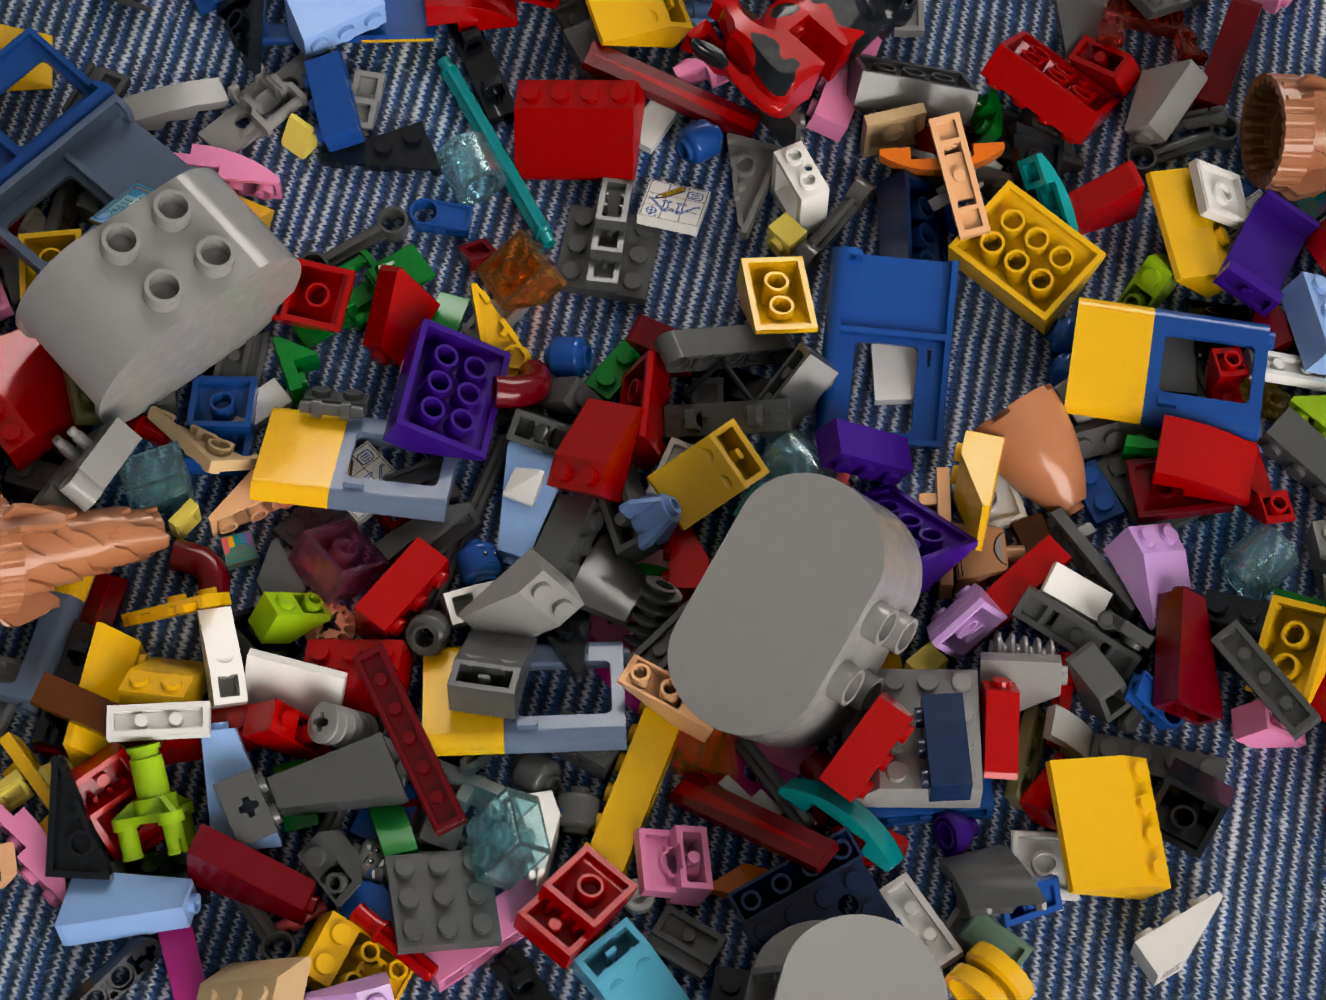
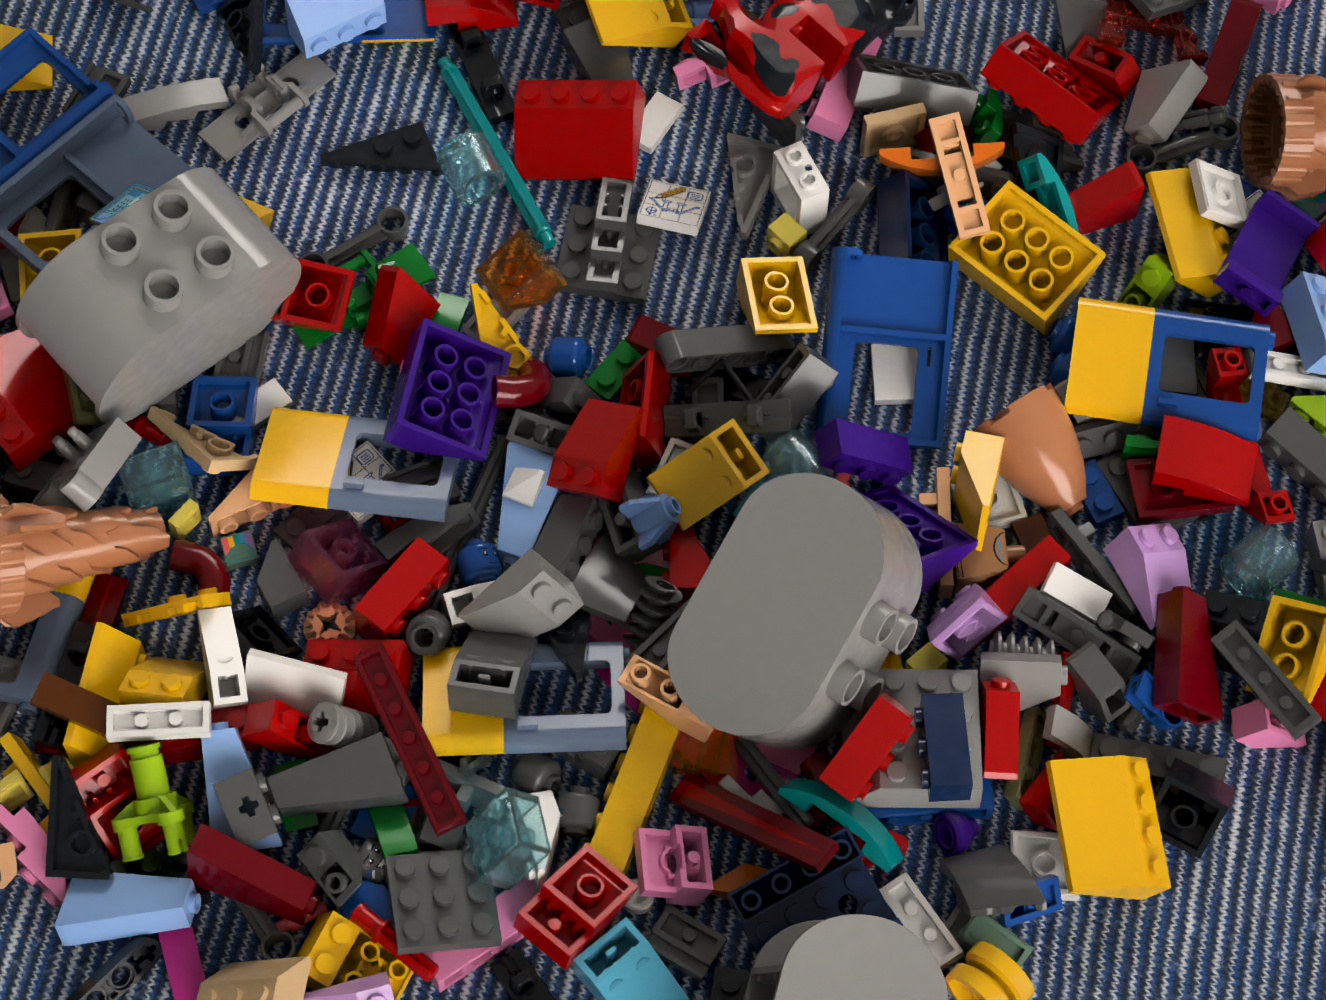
(239, 172): bright pink slope -> none
(287, 616): lime slope -> none
(294, 362): green slope -> none
(299, 137): light yellow slope -> none
(332, 102): blue brick -> none
(345, 404): dark grey plate -> none
(368, 94): light grey slope -> none
(450, 217): blue piece -> none
(475, 253): dark red plate -> none
(671, 90): dark red tile -> none
(699, 141): blue head -> none
(1168, 947): white slope -> none

